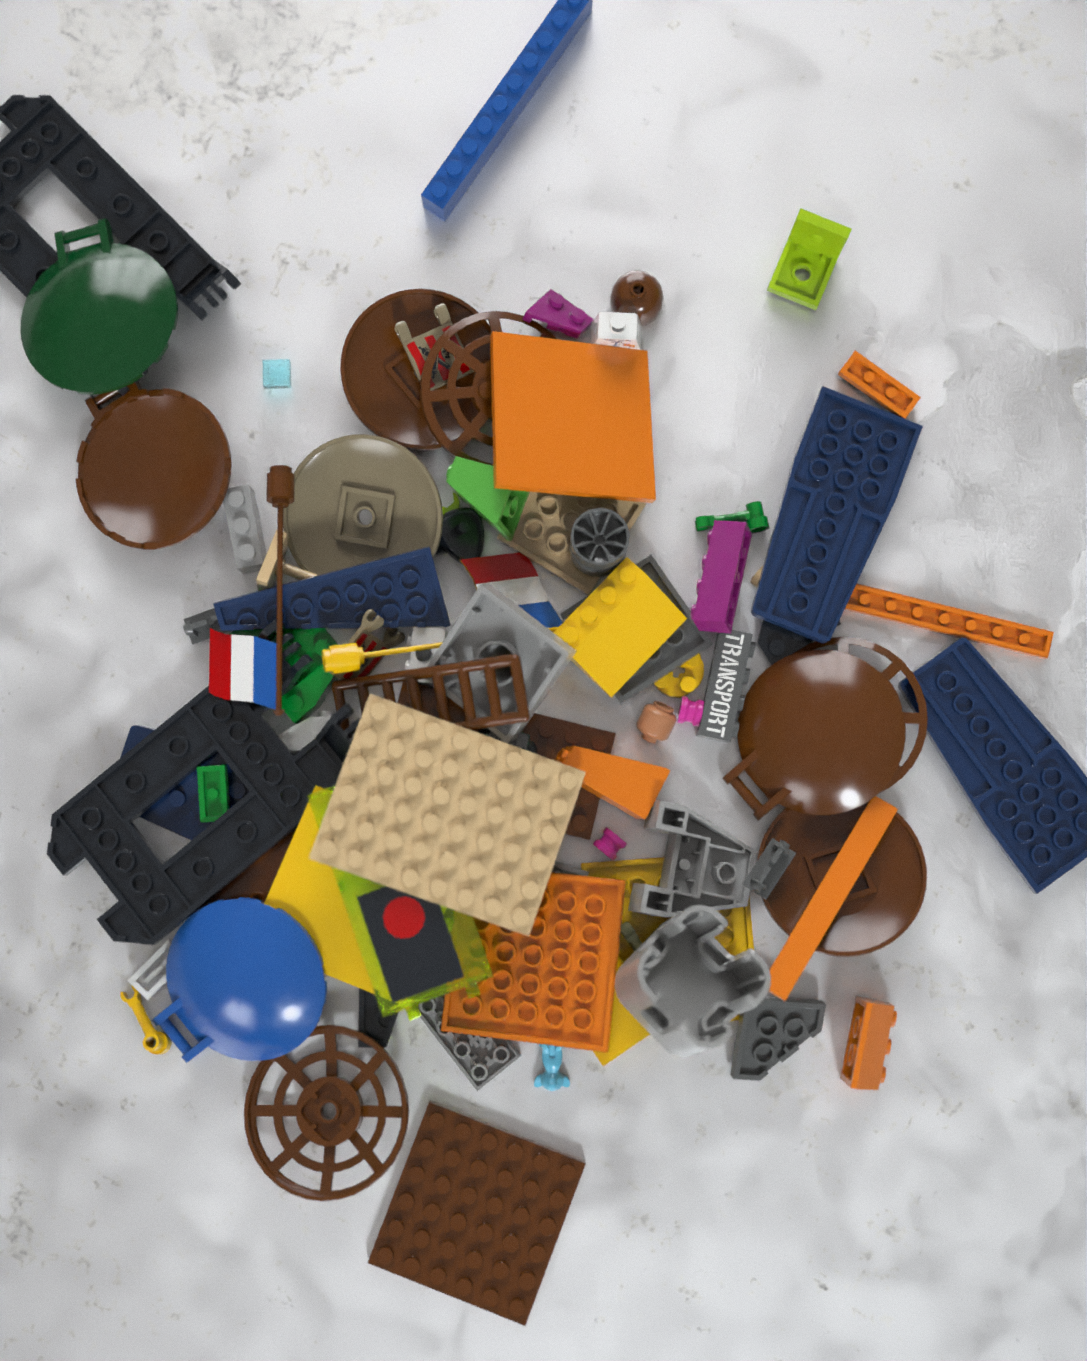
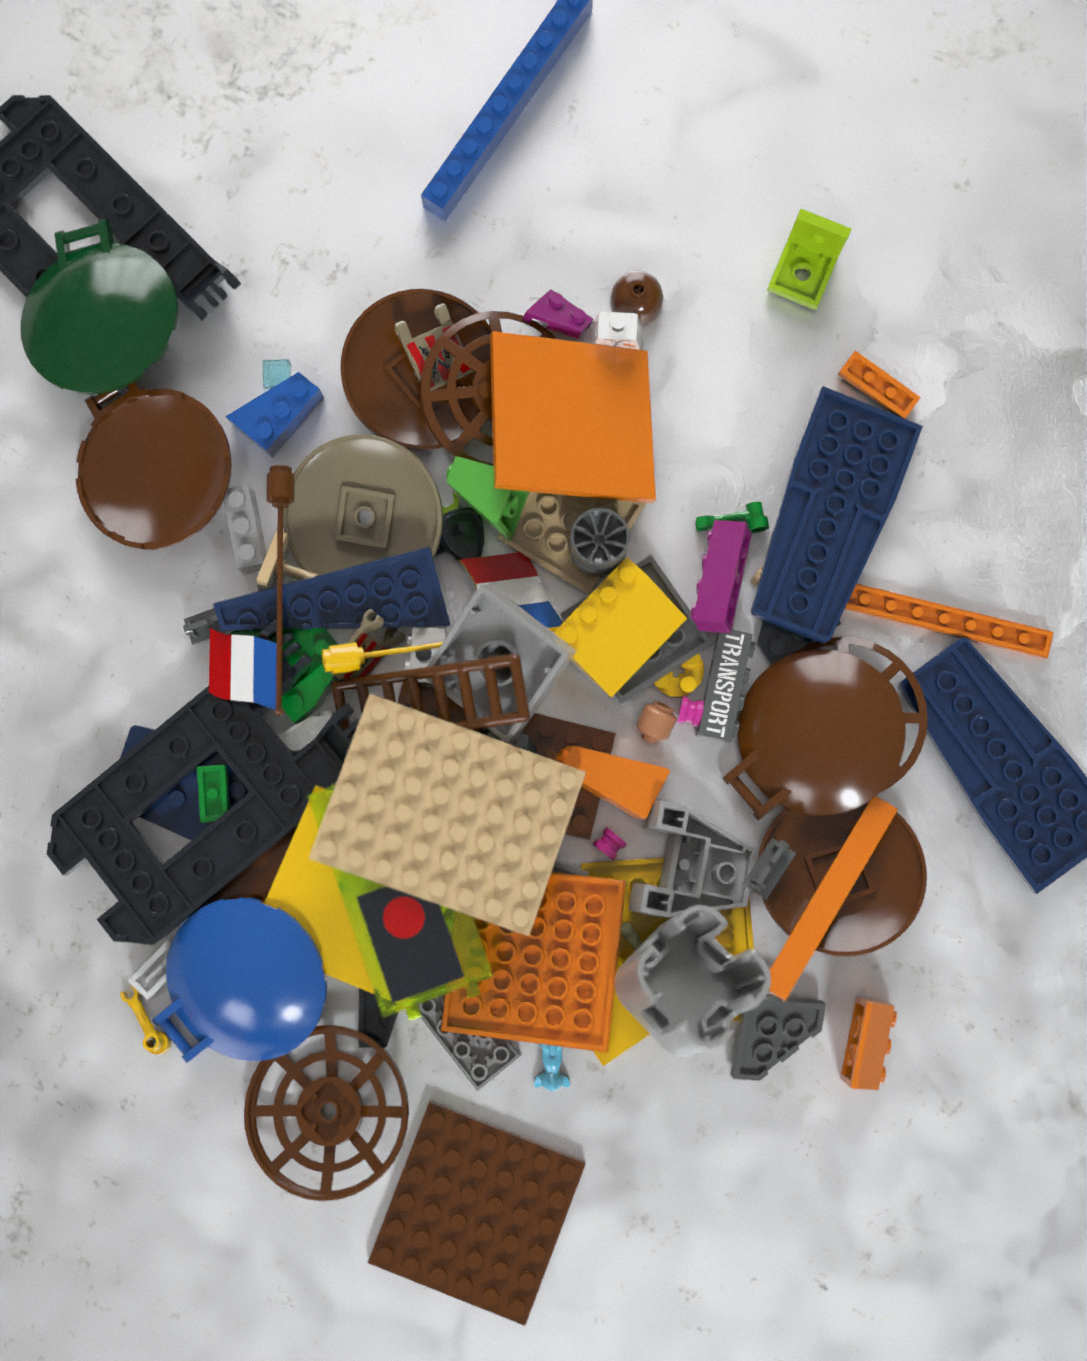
(277, 413): none -> blue wedge

